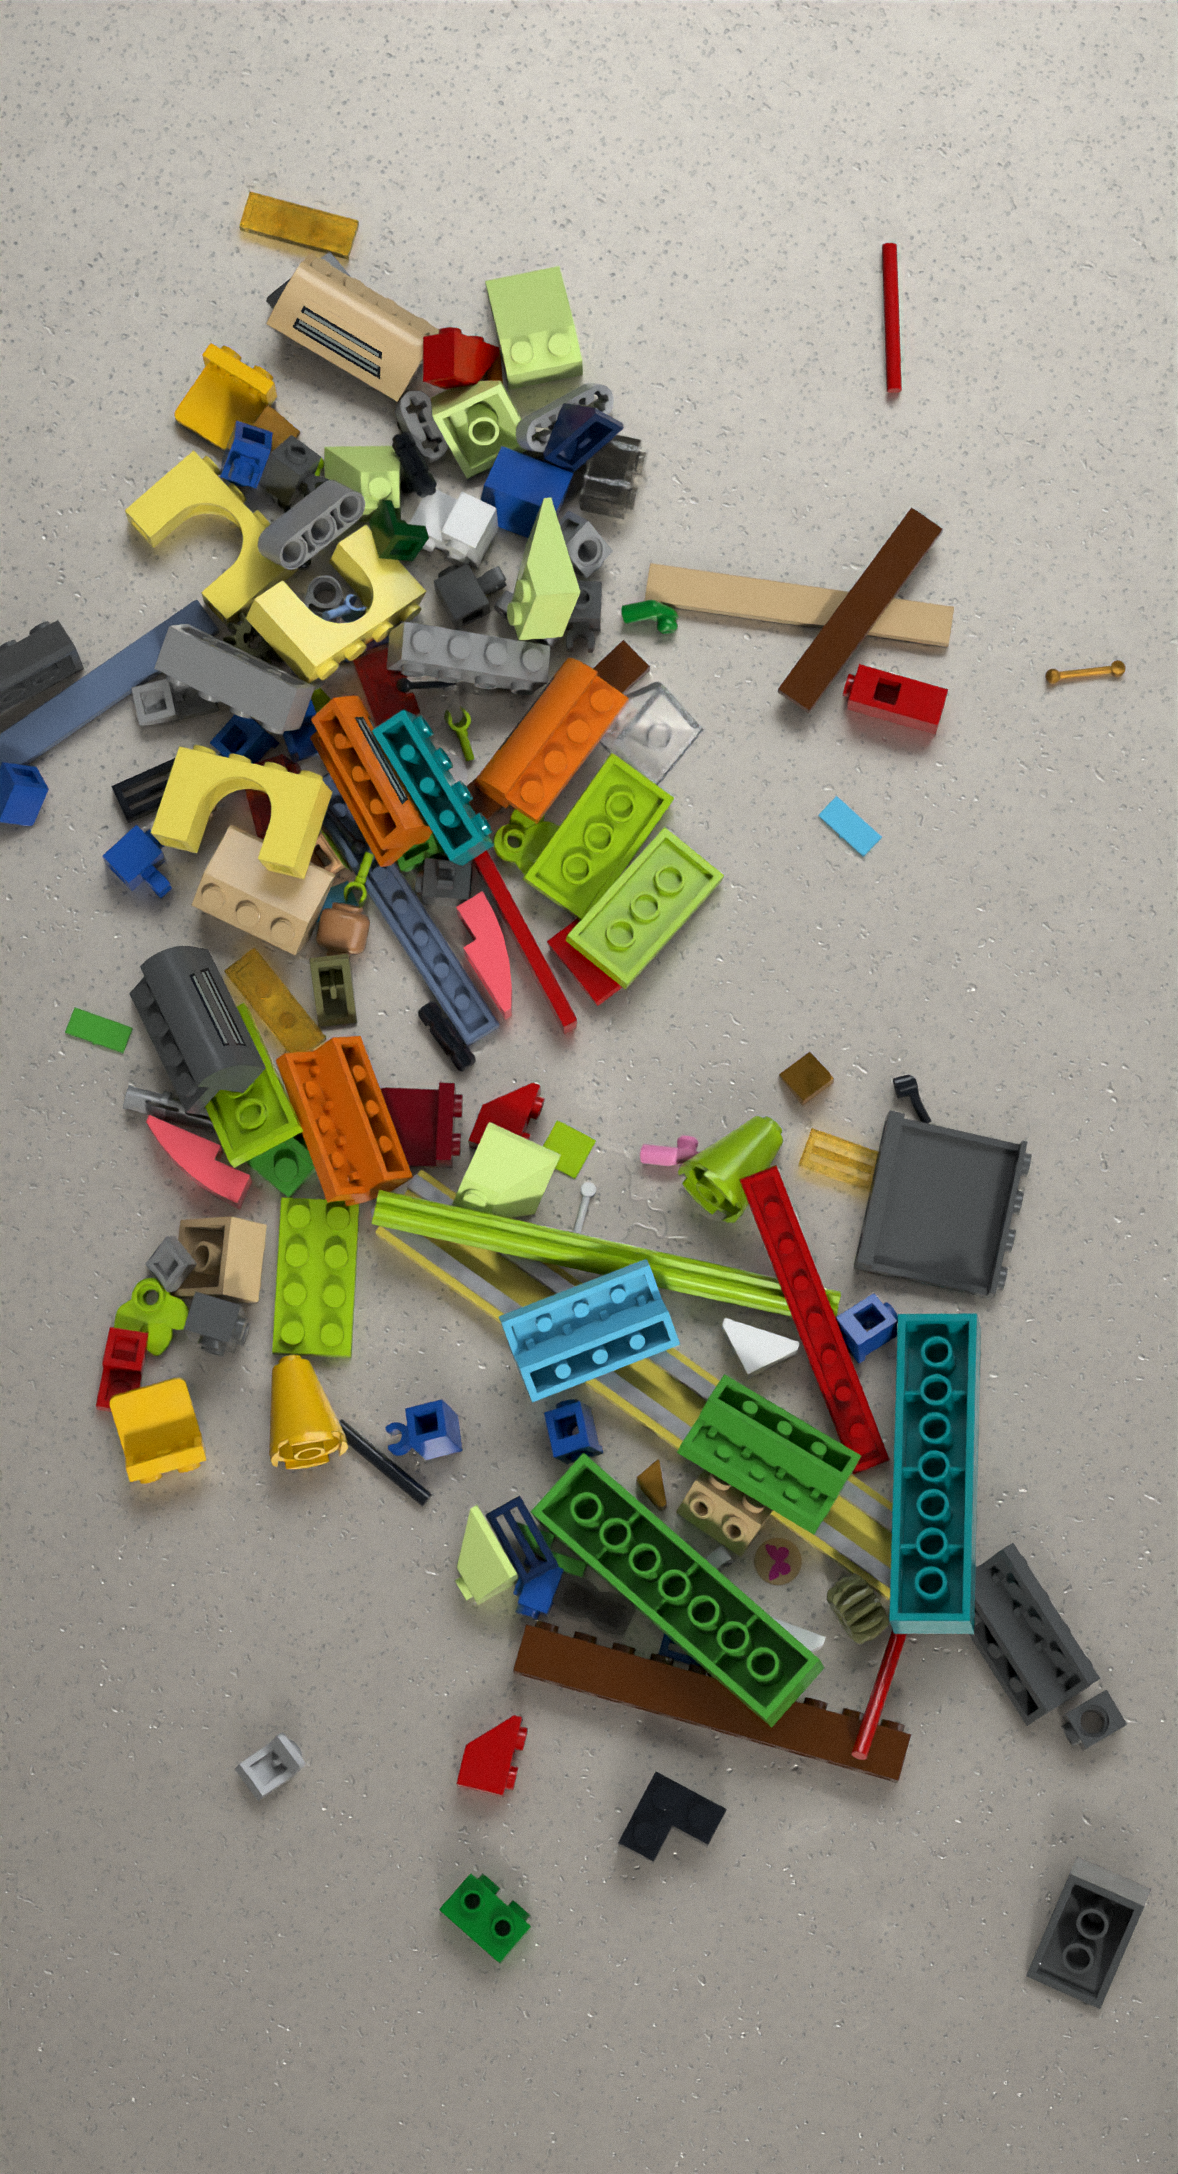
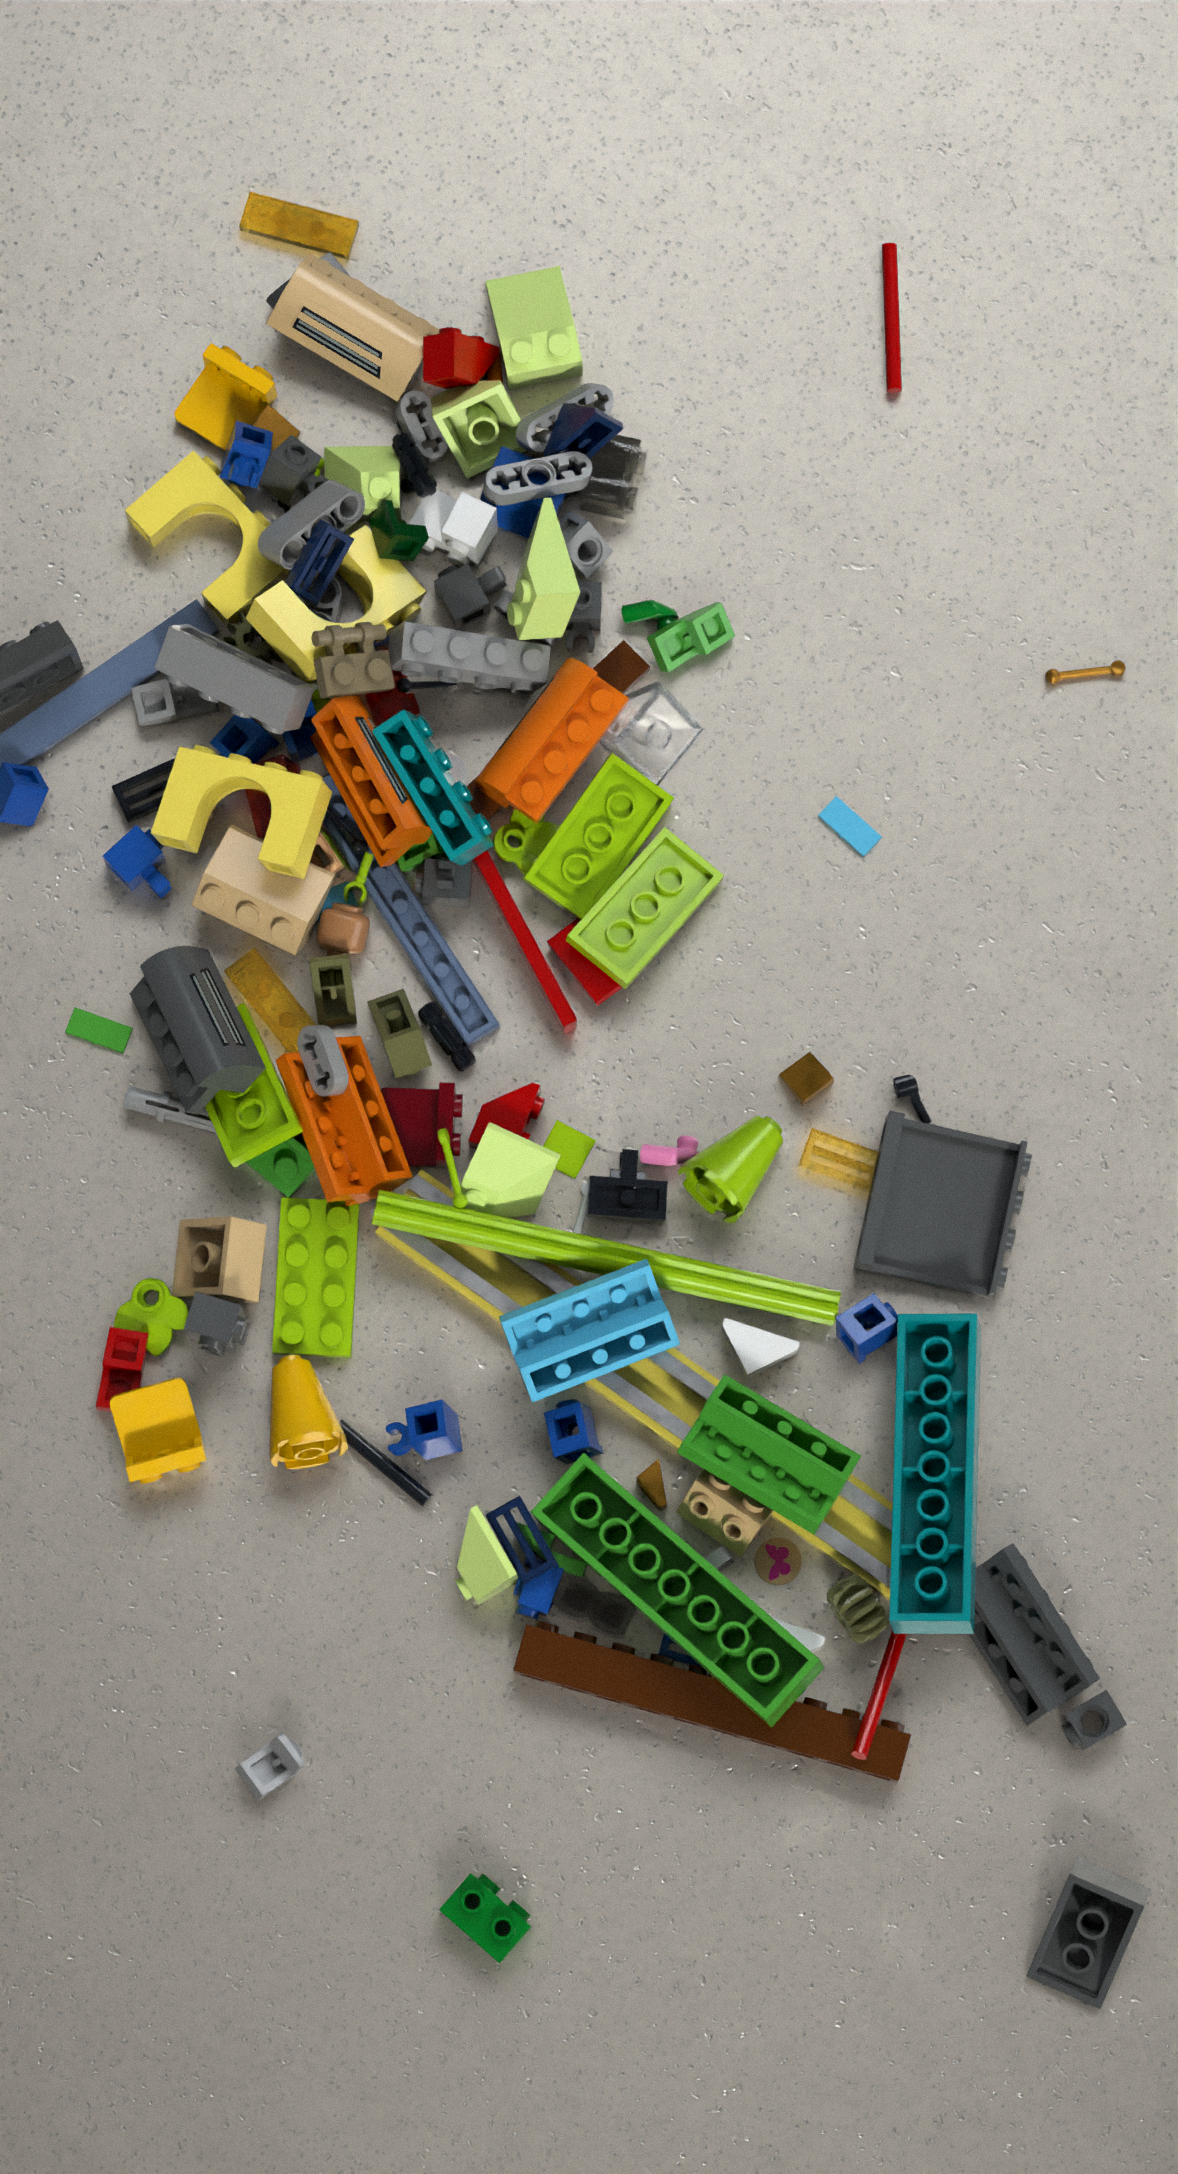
(171, 1264): light grey tile -> none
(201, 1163): coral slope -> none
(314, 560): none -> dark blue tile
(322, 1060): none -> light grey beam
(346, 611): light blue hand -> none
(352, 673): none -> dark tan plate
(399, 1033): none -> olive slope
(459, 1200): none -> lime hinge
(461, 731): lime hand -> none
(487, 951): coral slope -> none
(489, 1758): red slope -> none
(526, 490): none -> light grey beam
(627, 1193): none -> black hinge
(668, 1807): black brick -> none
(691, 635): none -> bright green slope
(790, 603): tan tile -> none
(813, 1316): red tile -> none
(860, 610): reddish brown tile -> none
(895, 698): red brick -> none

